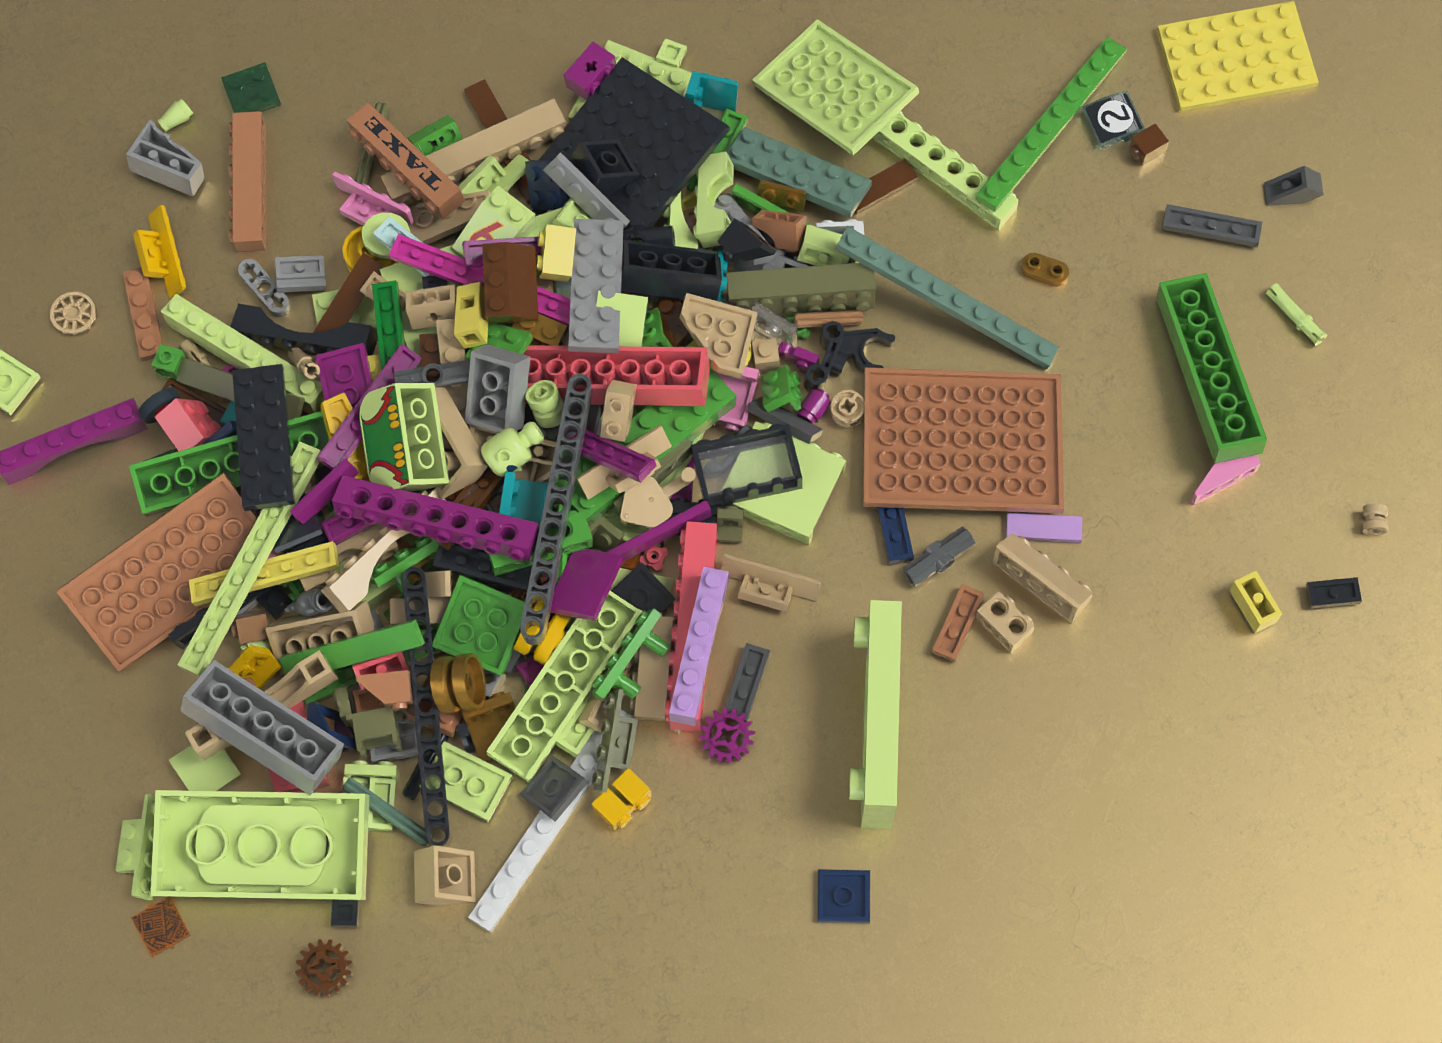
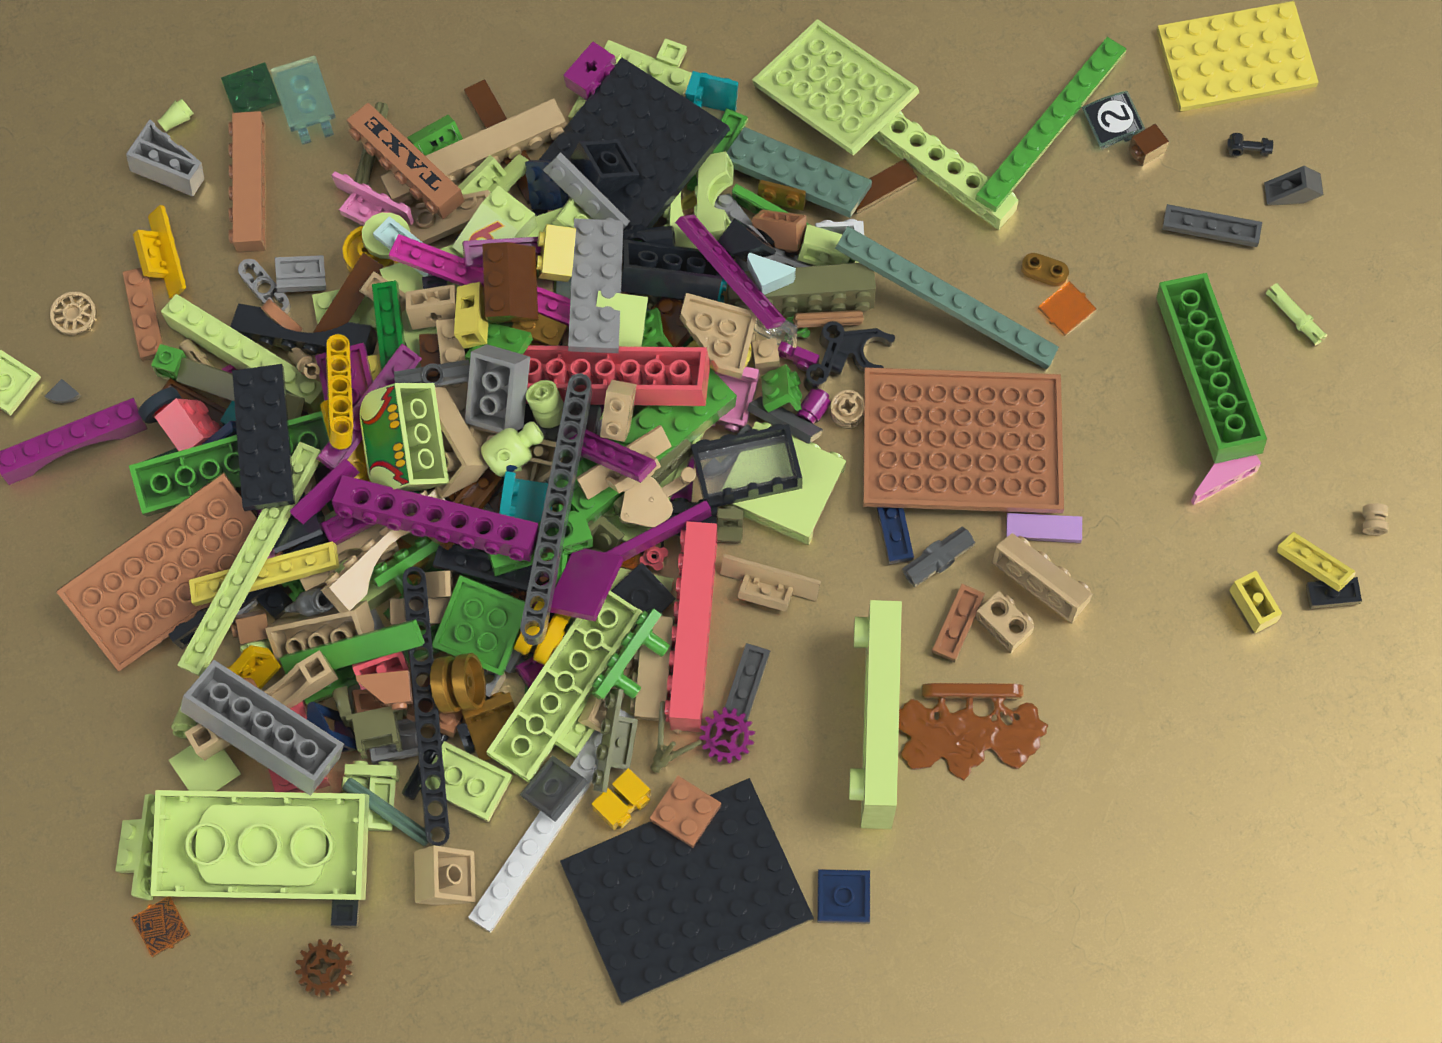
(62, 393): none -> dark grey tile
(182, 724): none -> yellowish green cone
(280, 316): none -> nougat beam
(304, 96): none -> clear light blue tile
(339, 391): none -> yellow beam
(666, 753): none -> olive plant
(680, 908): none -> black plate
(685, 811): none -> nougat plate
(698, 646): lavender arch -> none
(730, 271): none -> magenta tile
(769, 274): none -> light aqua slope
(964, 735): none -> dark orange plant
(1067, 308): none -> clear orange piece
(1237, 145): none -> black bar
(1316, 561): none -> light yellow plate

